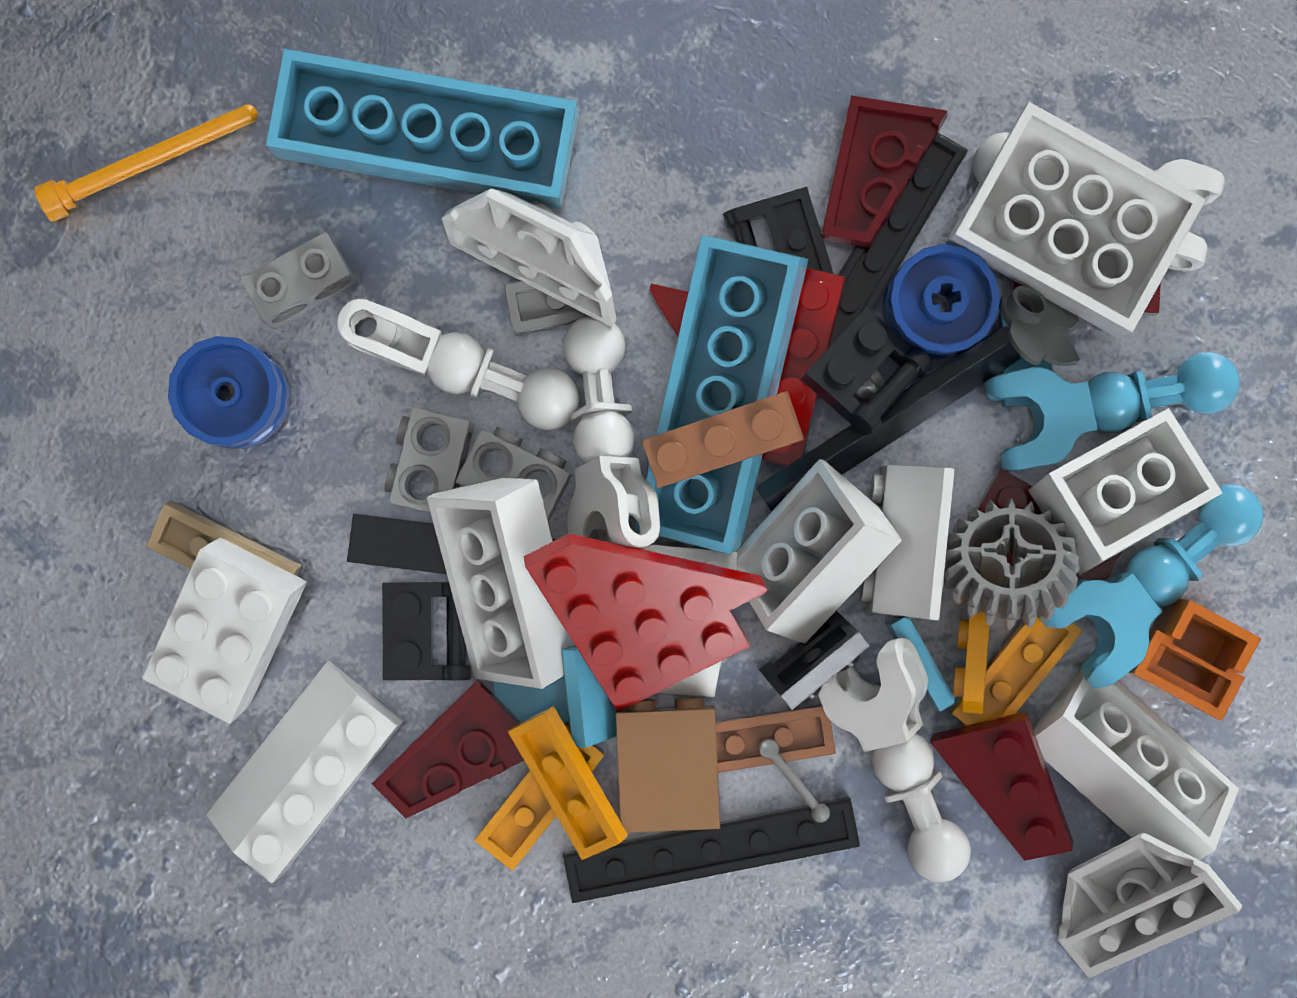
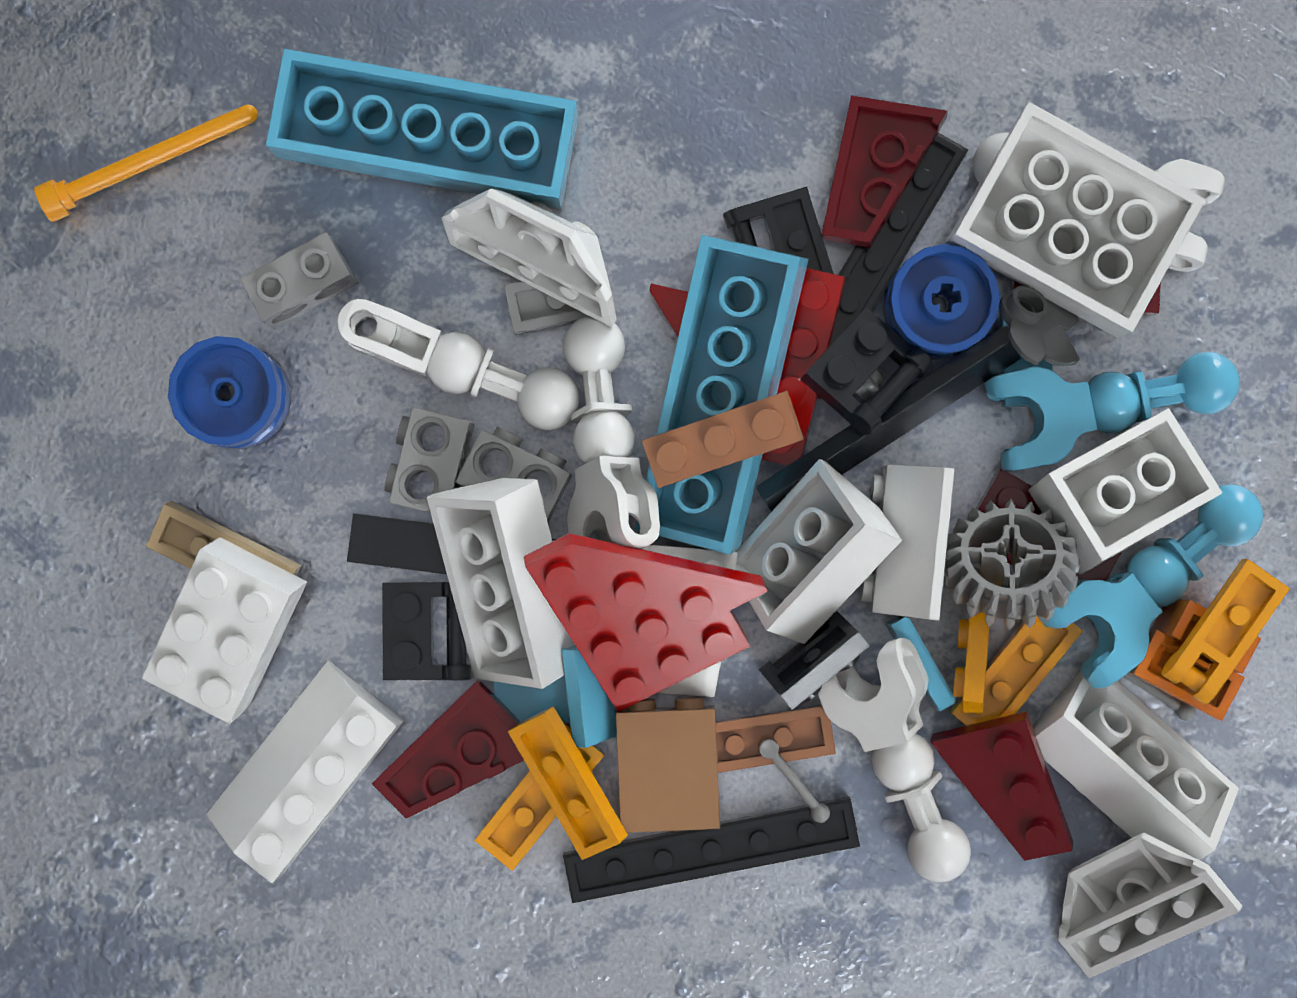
(1183, 710): none -> light grey hinge
(1226, 630): none -> light orange plate

